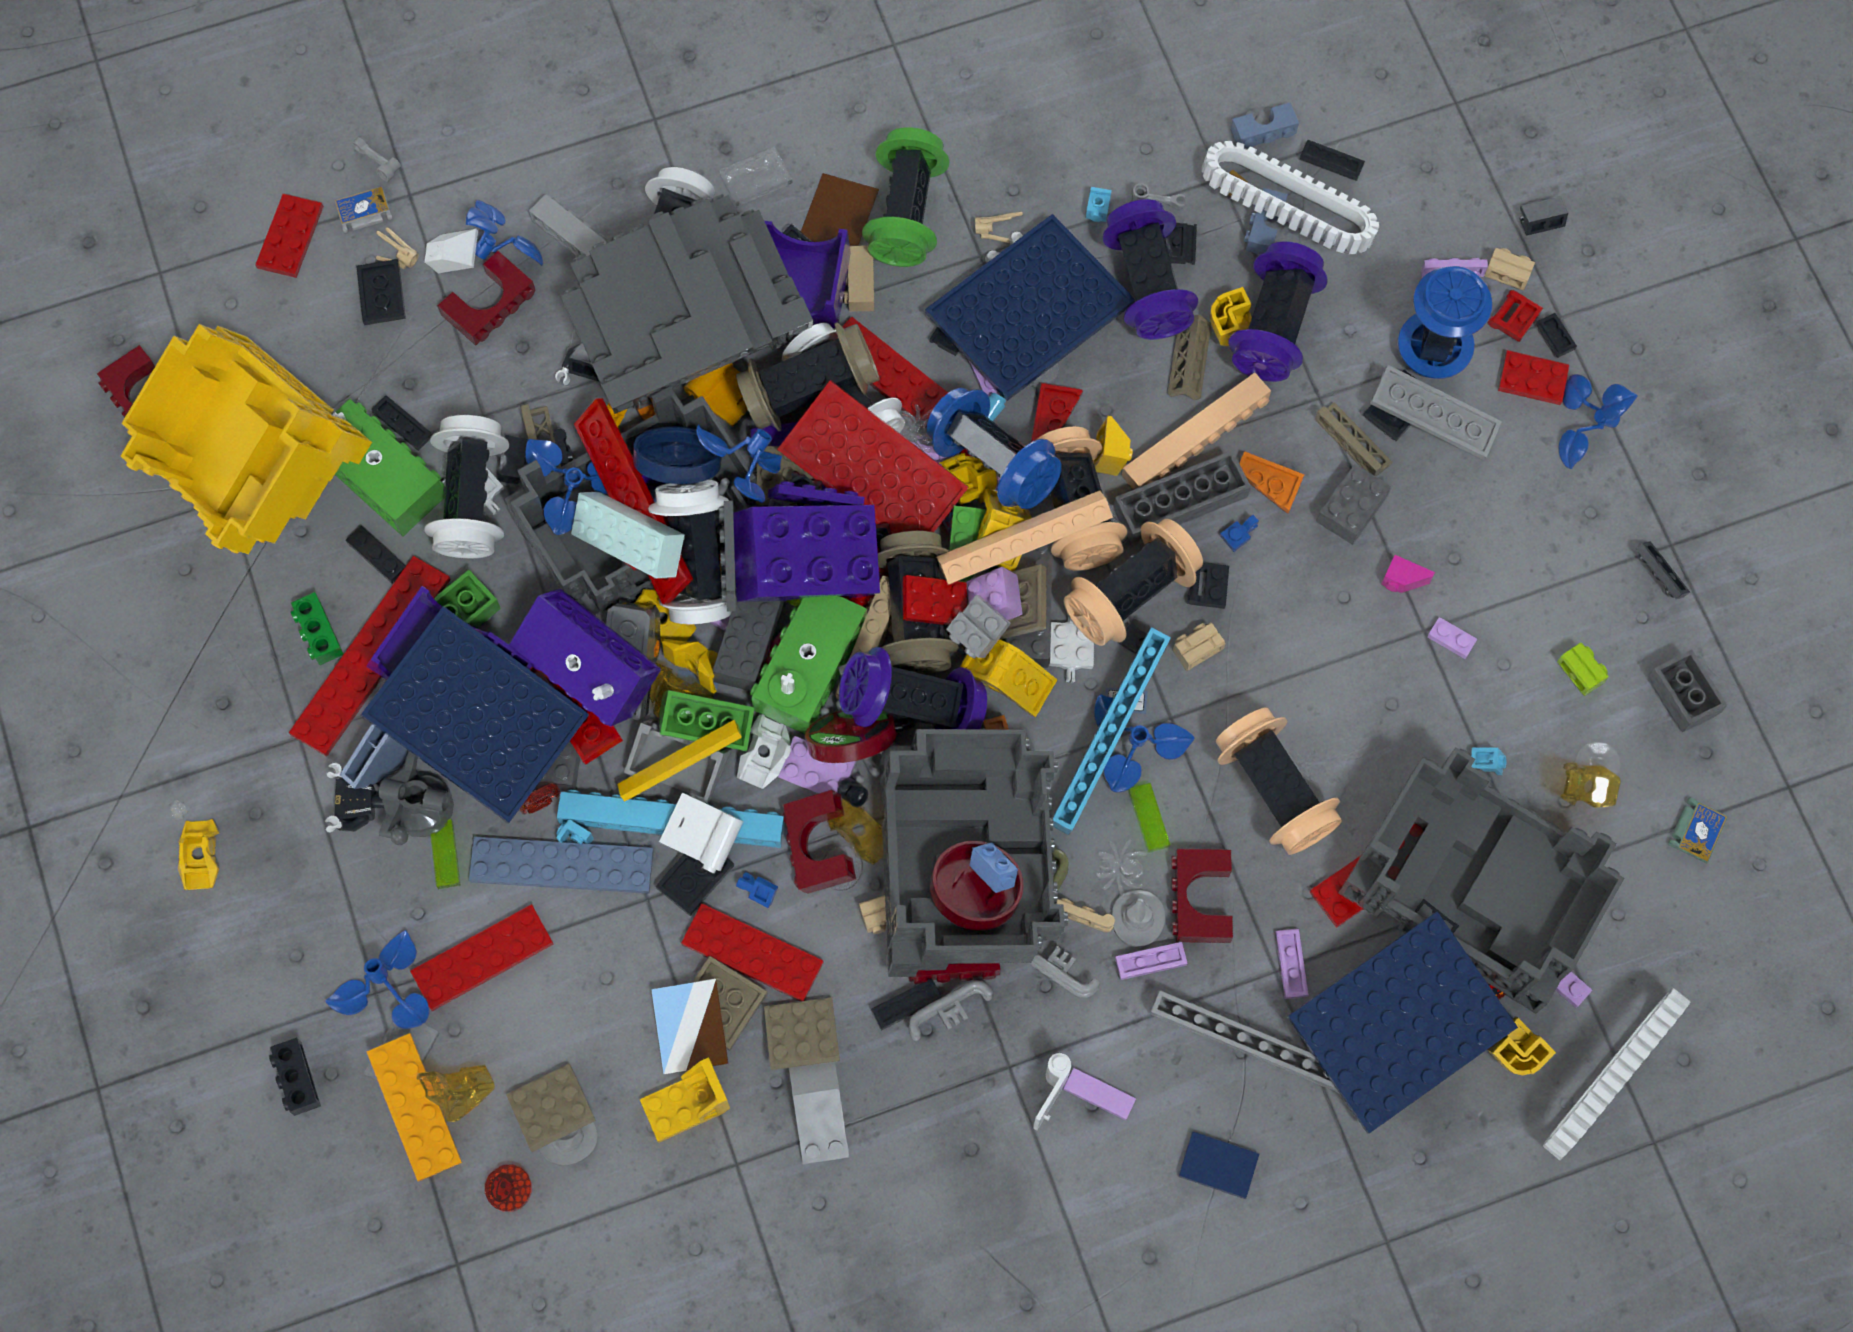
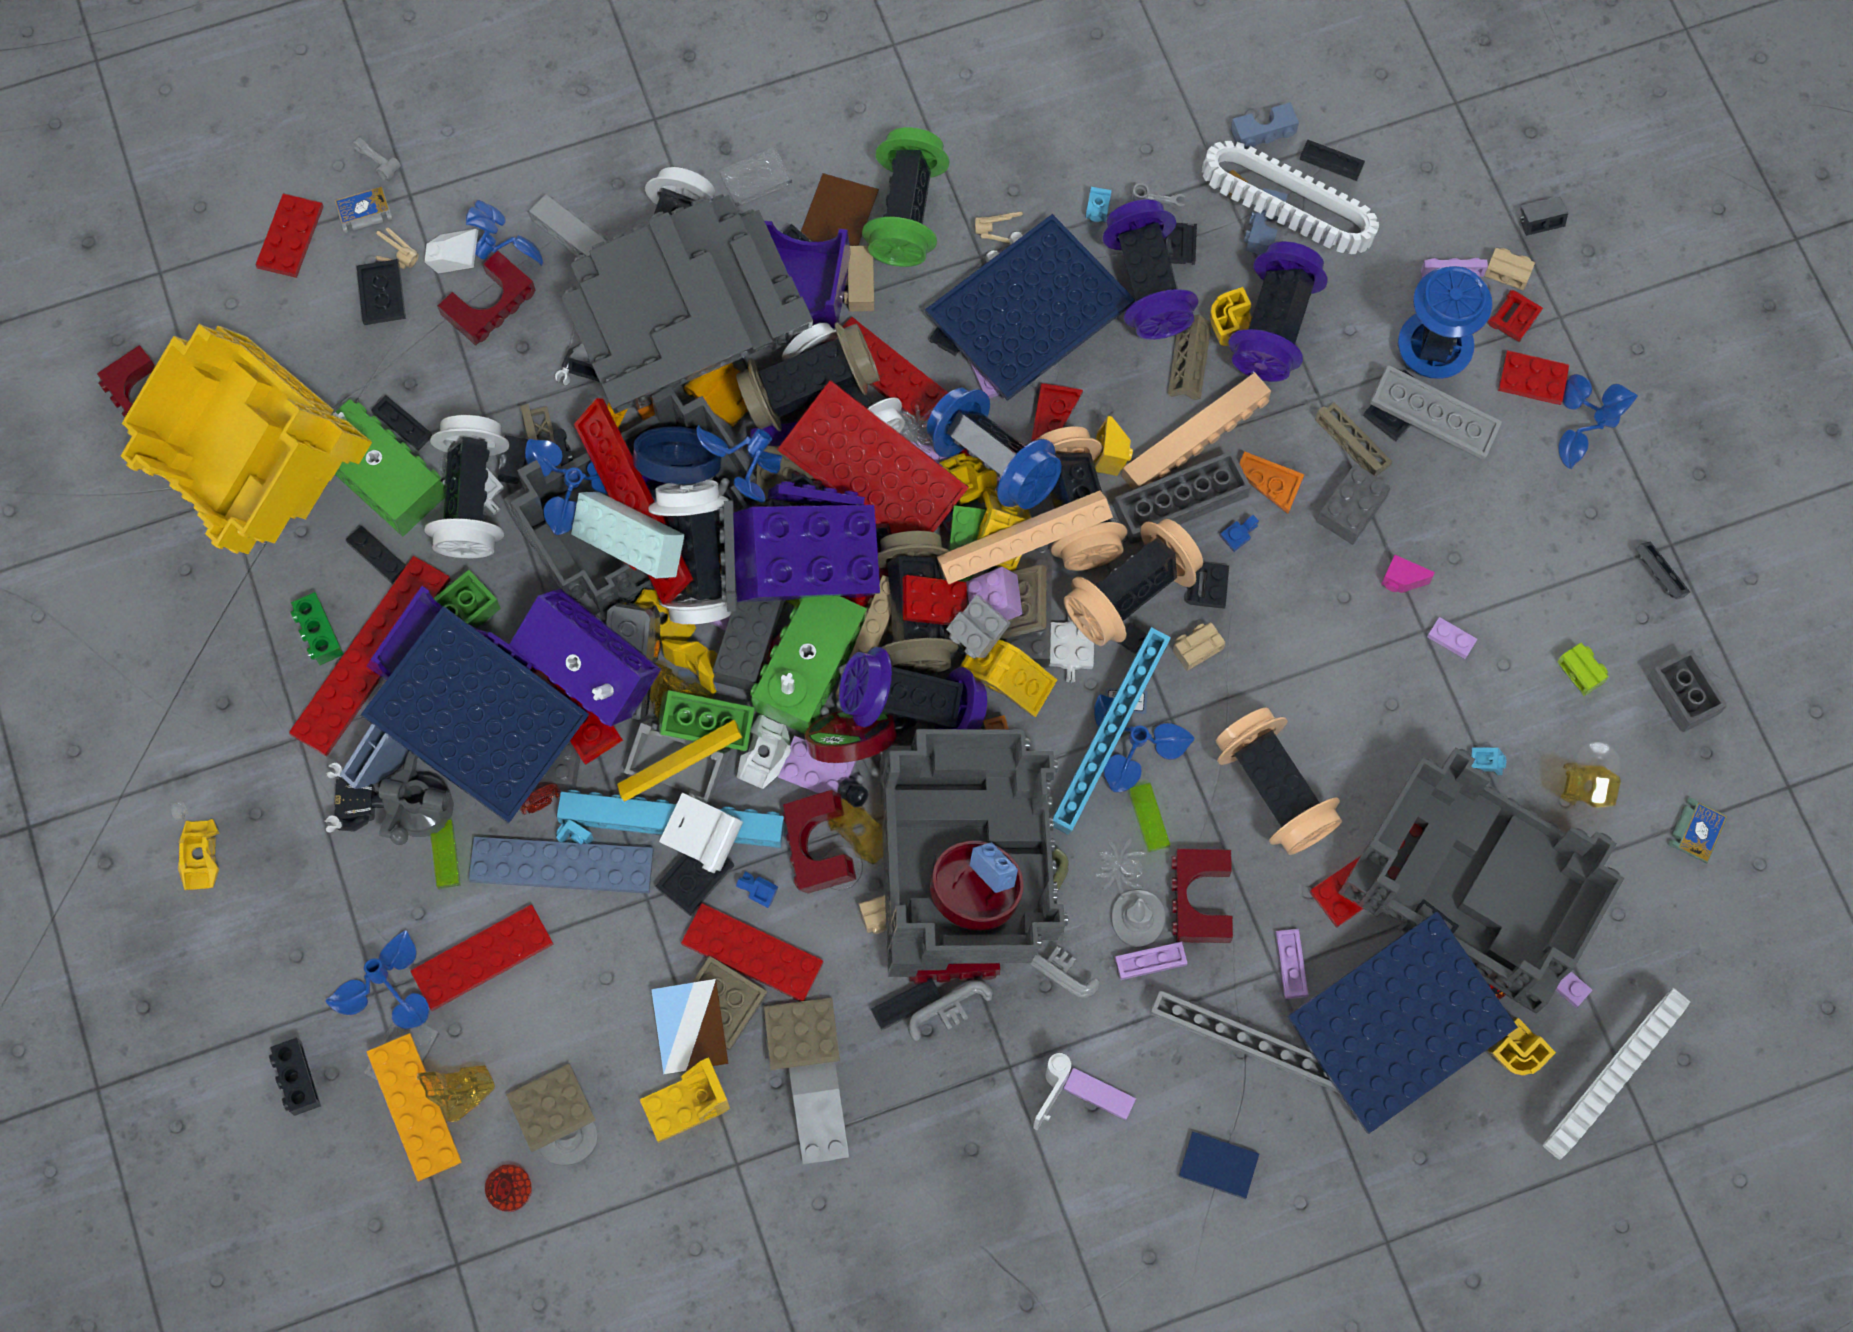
(996, 405): medium azure cone -> none
(1087, 916): tan plate -> none
(1556, 335): black plate -> none

